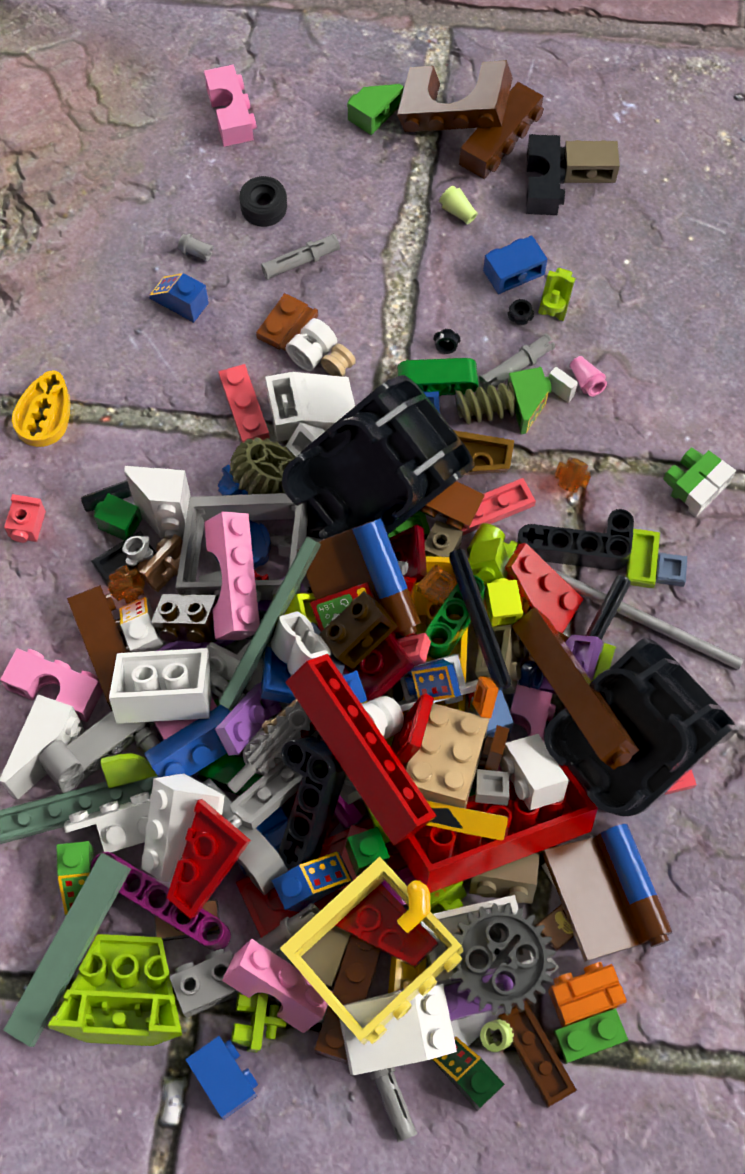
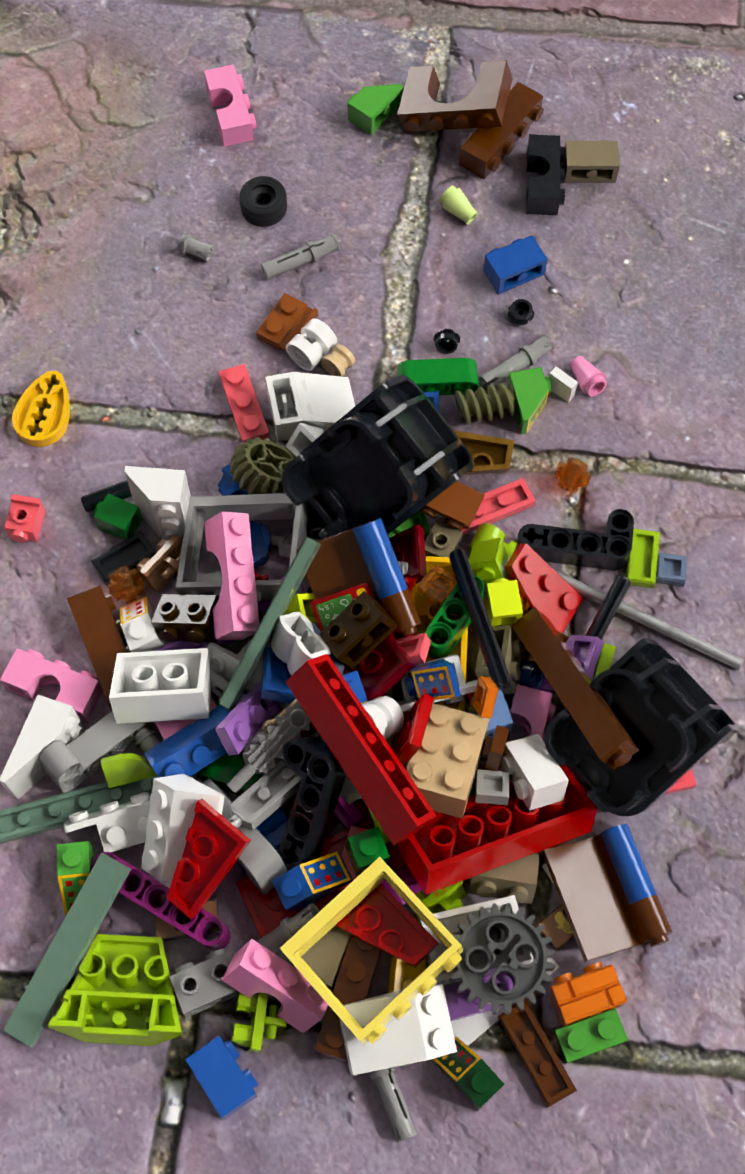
(137, 550): light grey plate -> none
(181, 295): blue slope -> none
(418, 906): yellow arm -> none
(468, 821): yellow sticker -> none
(506, 1033): yellowish green bush -> none
(557, 293): lime hips -> none
(702, 482): hips -> none

